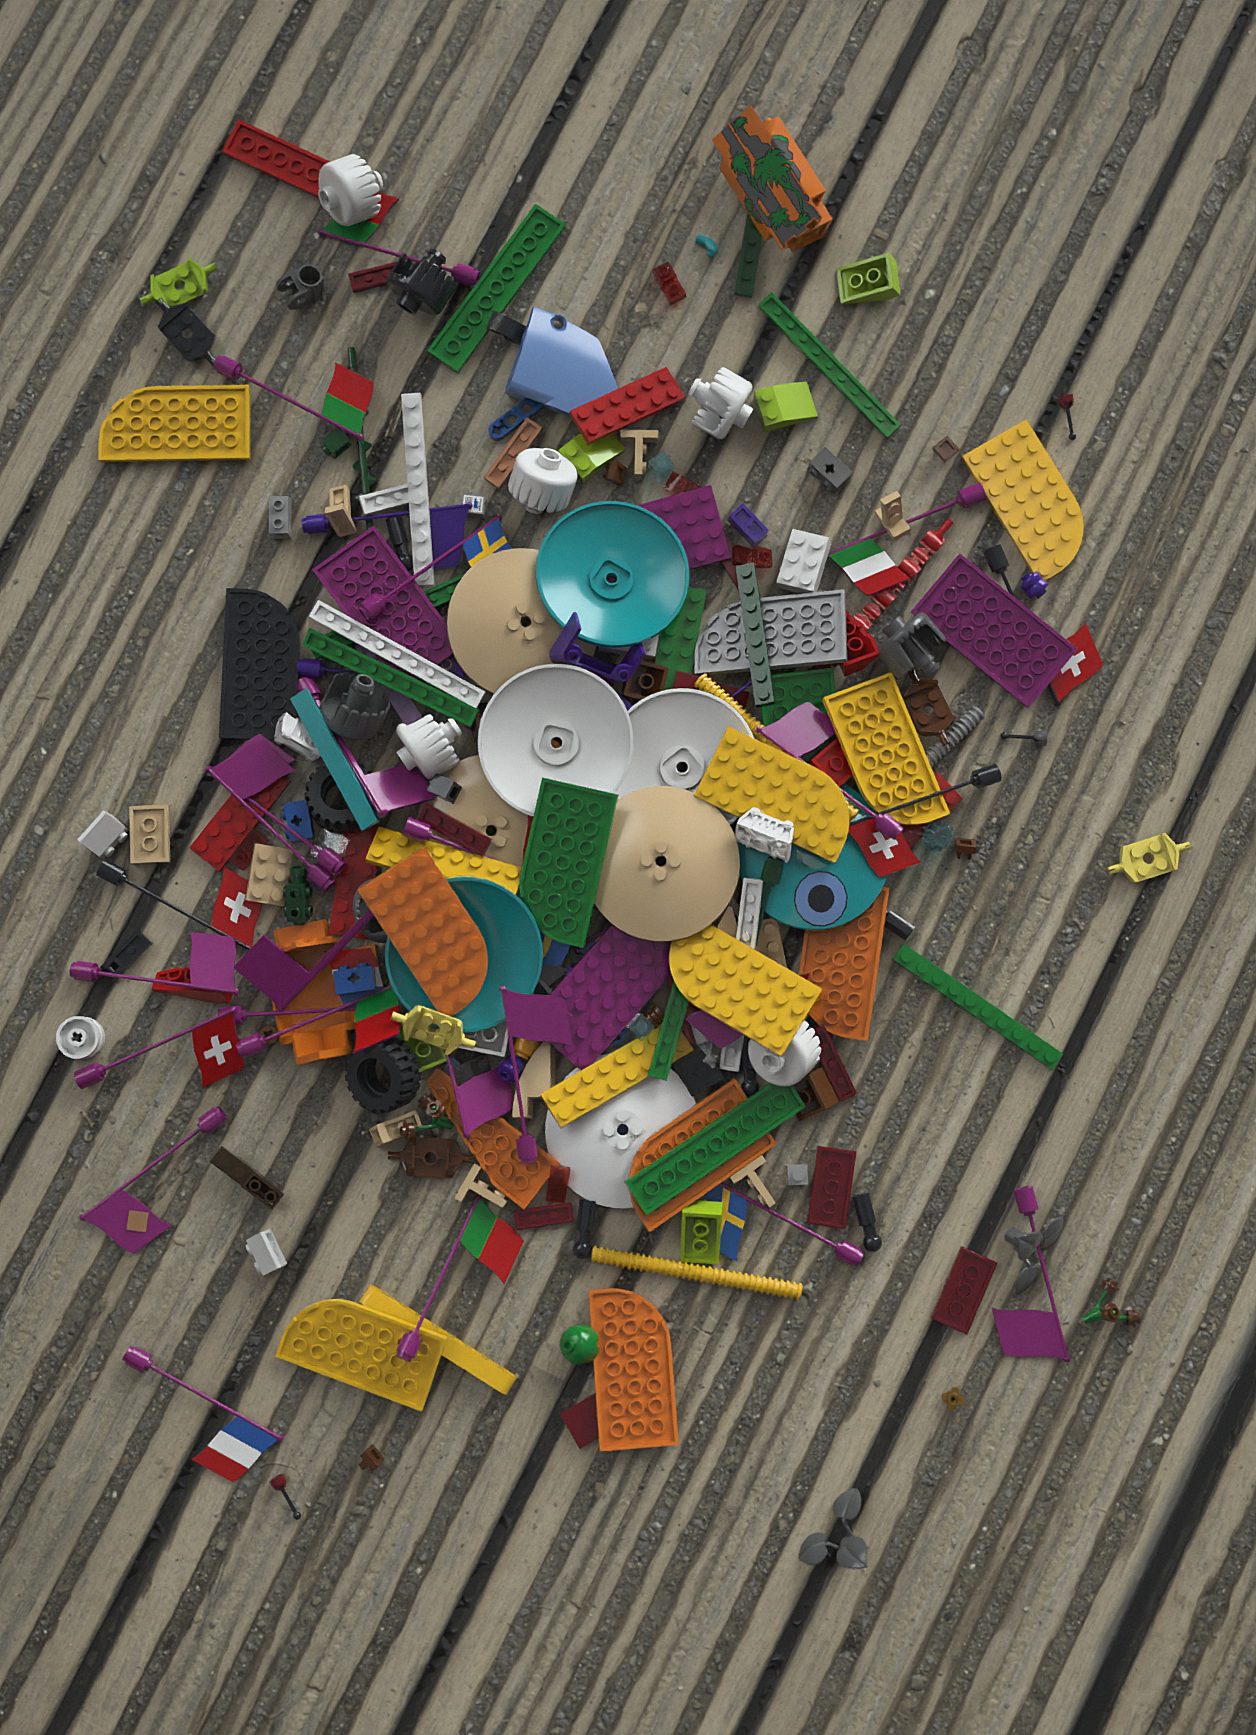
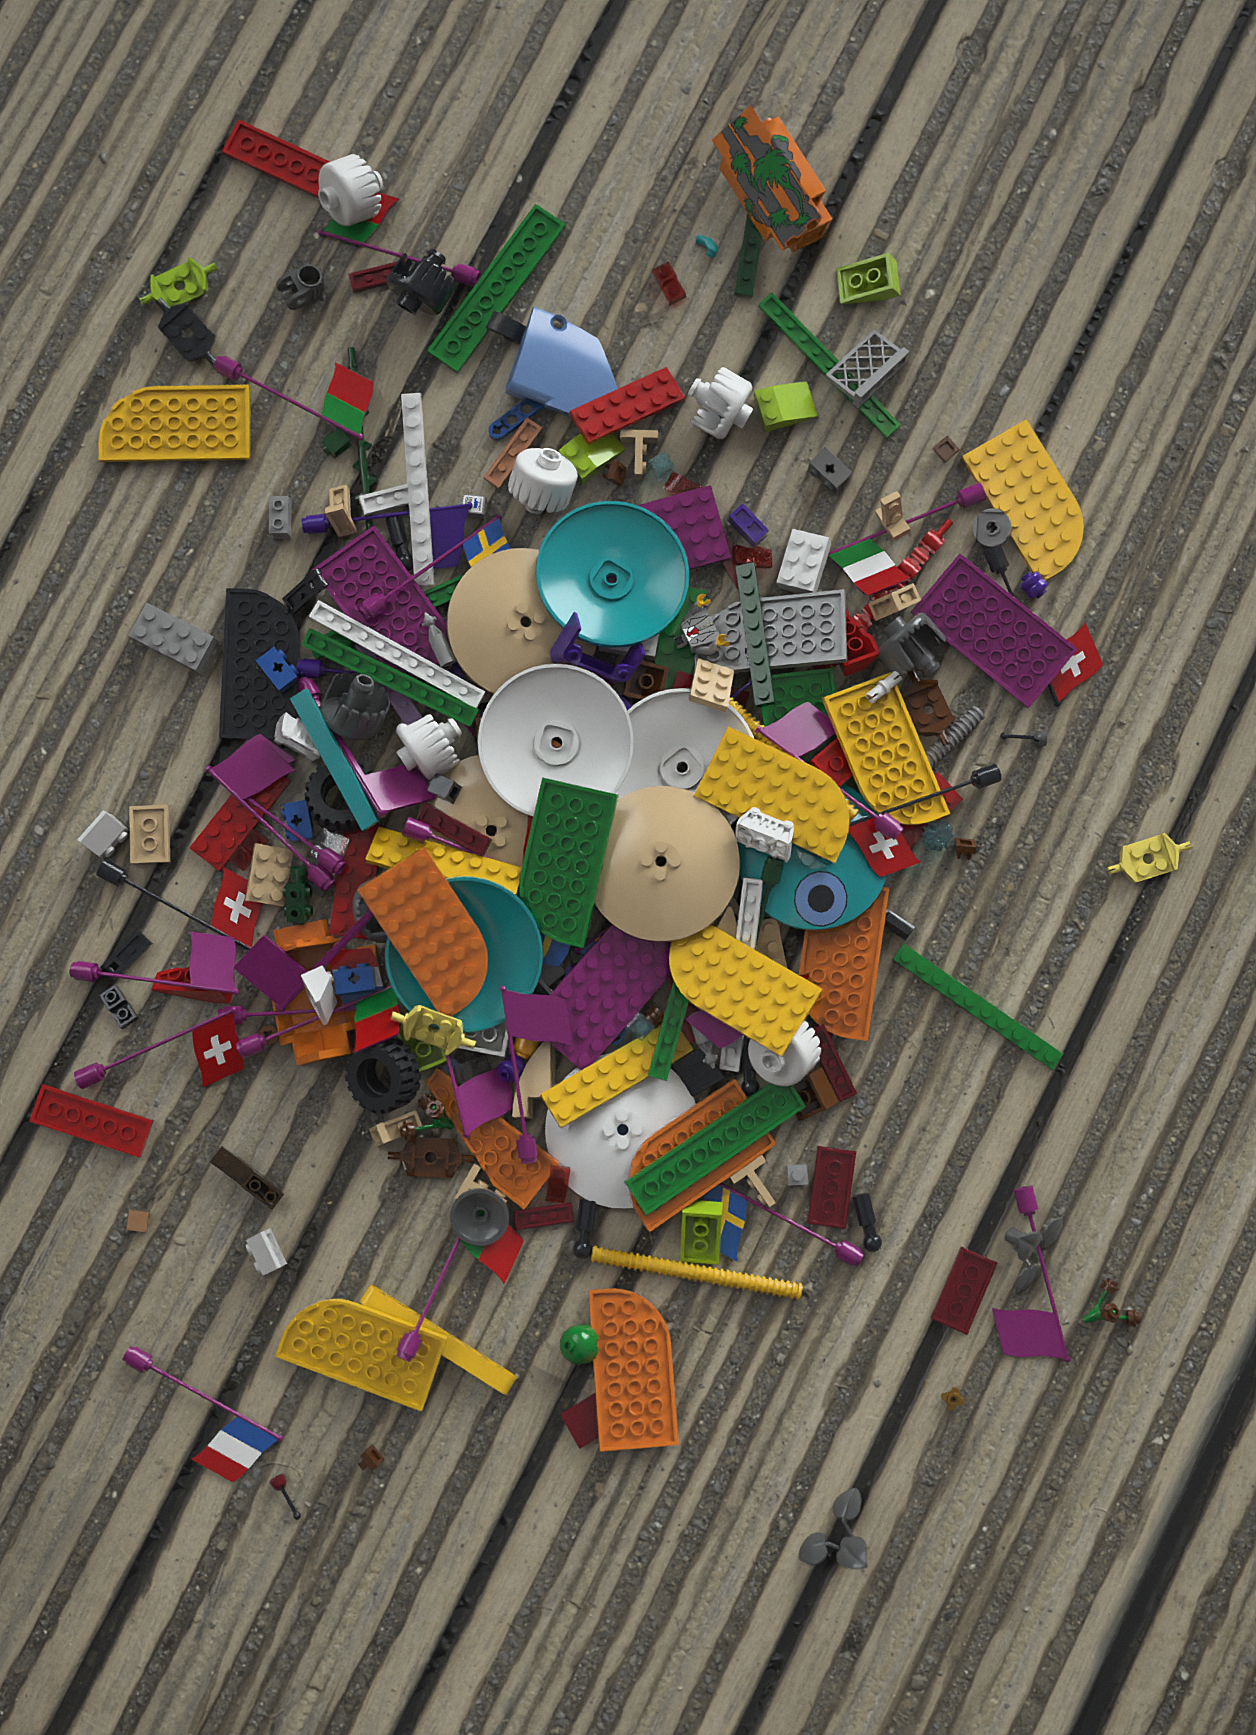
(68, 1037): white wheel -> none
(91, 1120): none -> red plate
(113, 1211): magenta flag -> none
(119, 1006): none -> black slope
(173, 638): none -> light grey brick
(281, 680): none -> blue brick
(305, 591): none -> black plate
(320, 992): none -> white slope
(438, 642): none -> light grey wheel
(478, 1228): none -> dark grey dish
(700, 631): none -> light grey torso
(711, 685): none -> tan plate
(876, 380): none -> light grey fence
(883, 687): none -> white pin
(894, 602): none -> tan bracket
(985, 519): none -> light grey plate
(1066, 402): hinge -> none

